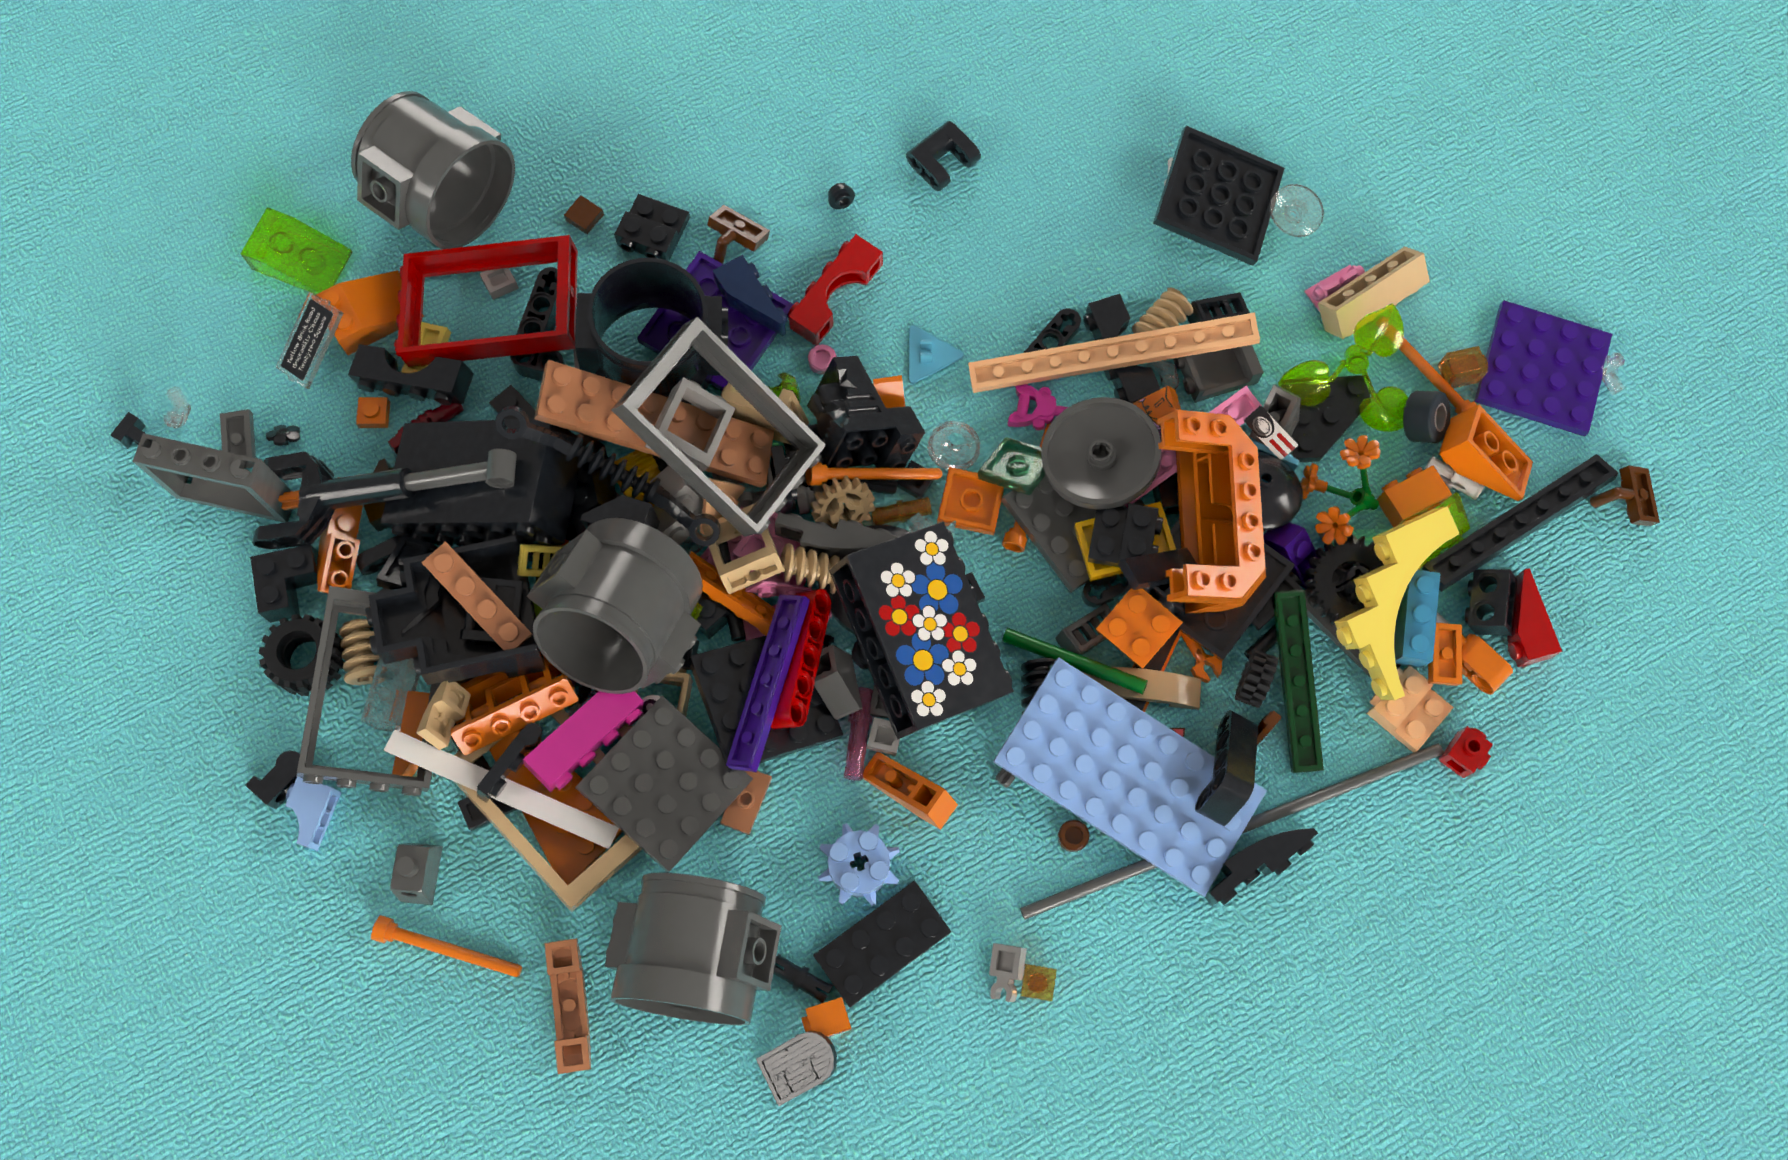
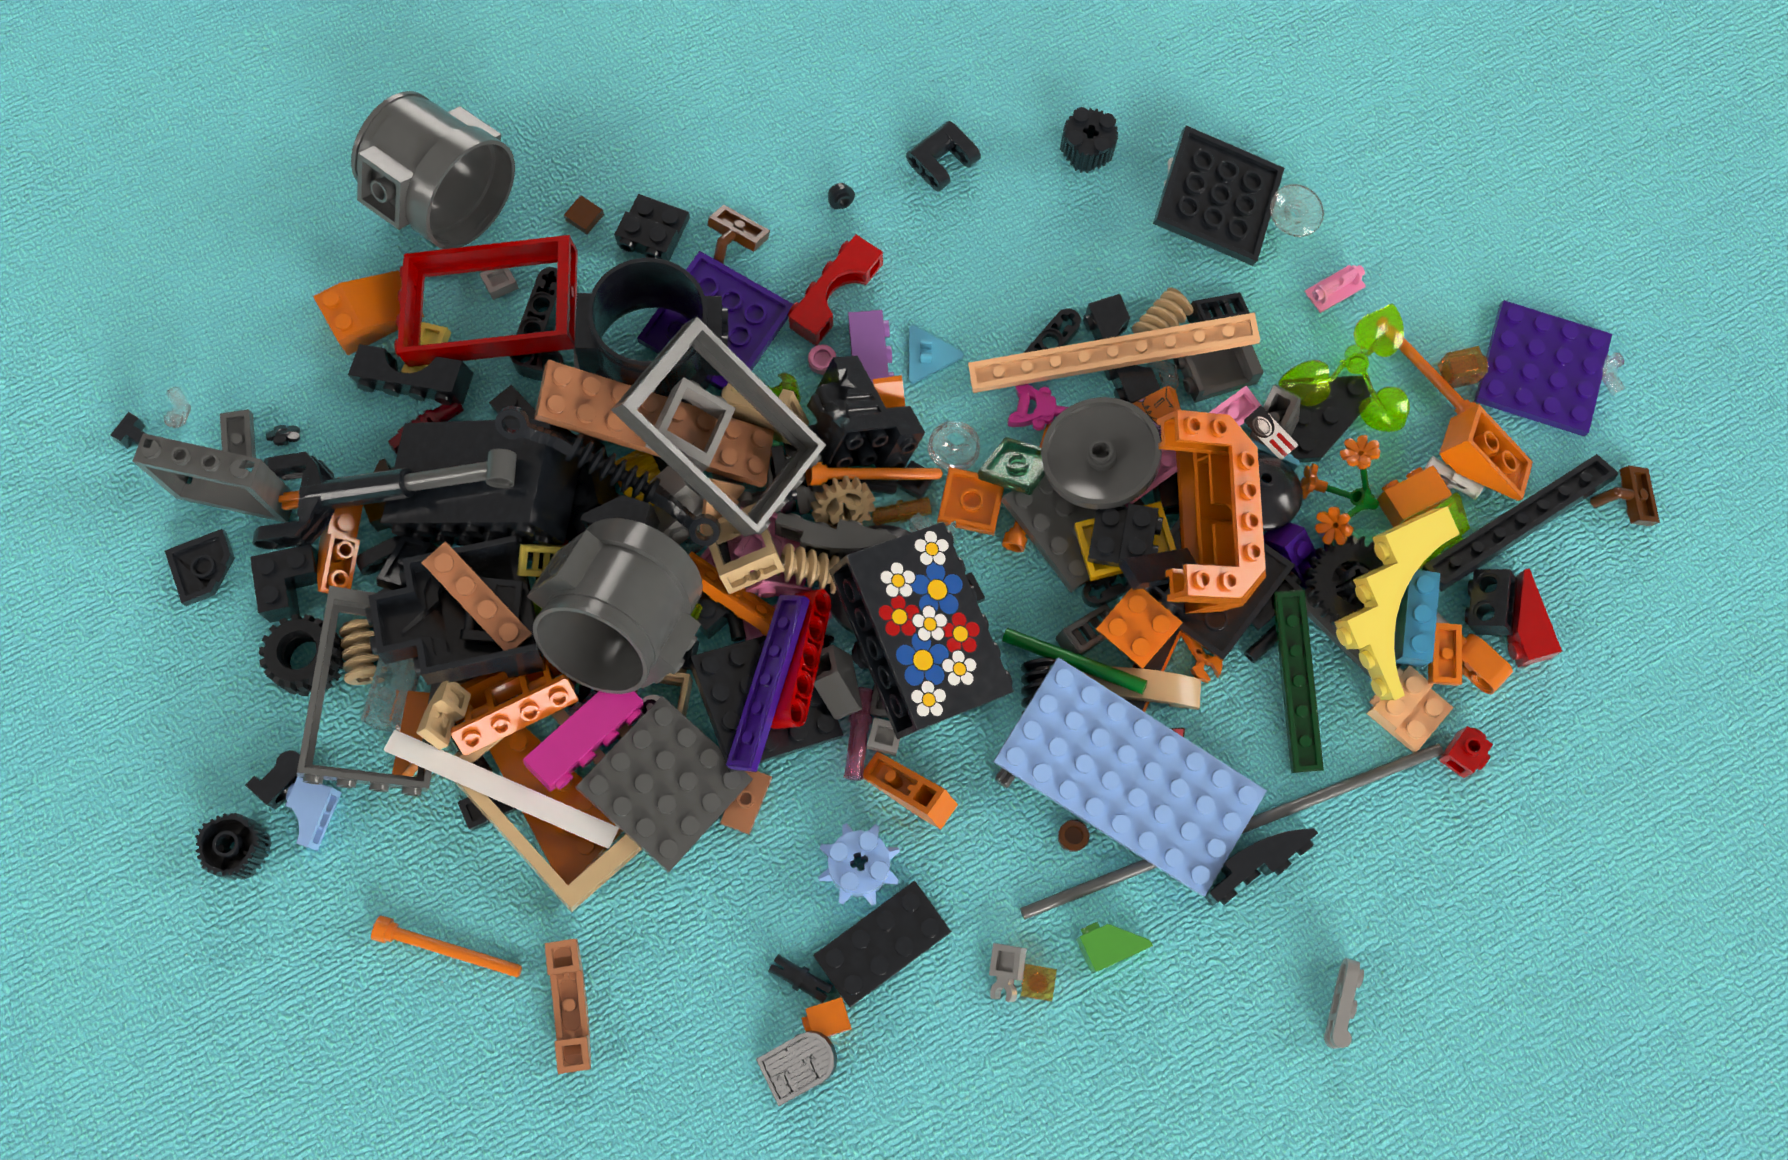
(200, 566): none -> black plate
(247, 853): none -> black brick
(294, 252): clear neon green slope -> none
(309, 340): piece -> none
(373, 412): orange plate -> none
(416, 872): dark grey torso -> none
(509, 761): black hinge -> none
(692, 949): dark grey cylinder -> none
(745, 293): dark blue slope -> none
(867, 342): none -> medium lavender brick
(1089, 139): none -> black brick
(1108, 945): none -> bright green slope
(1232, 769): black beam -> none
(1256, 678): black tyre -> none
(1267, 724): reddish brown tile -> none
(1343, 1004): none -> light grey plate
(1373, 290): tan brick -> none
(1426, 416): black wheel -> none

